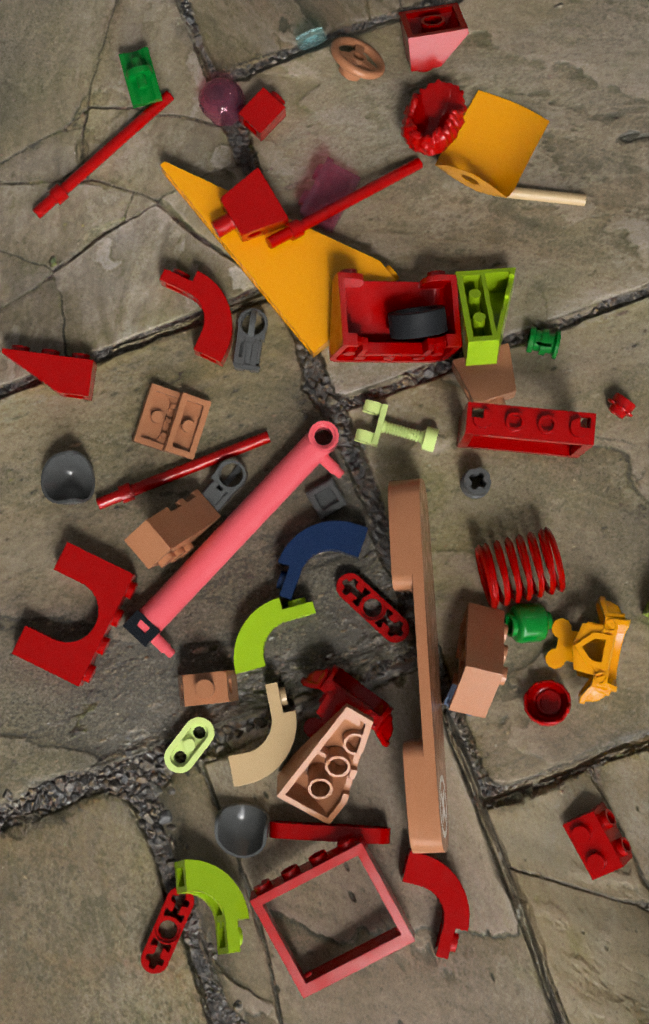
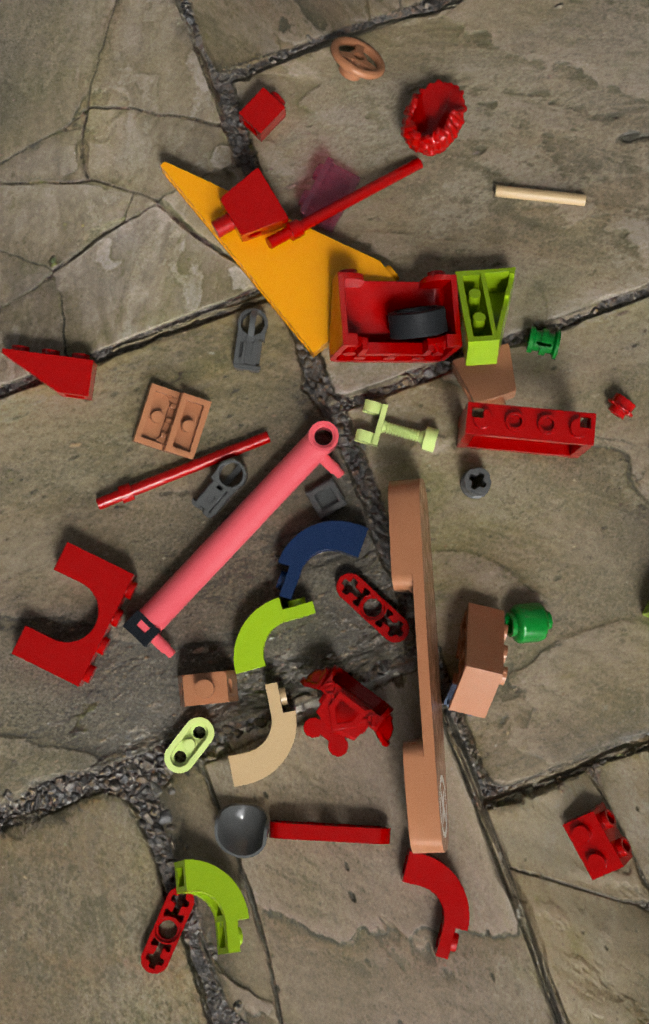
(59, 193): red bar -> none
(68, 478): dark grey helmet -> none
(140, 77): green hips -> none
(172, 533): nougat wedge -> none
(218, 326): red arch -> none
(221, 101): clear pink hair -> none
(311, 38): clear light blue tile -> none
(324, 767): nougat wedge -> none
(353, 959): red window -> none
(432, 35): red slope -> none
(488, 574): red piece -> none
(493, 145): light orange piece -> none
(547, 703): red hair -> none
(592, 650): light orange piece -> none

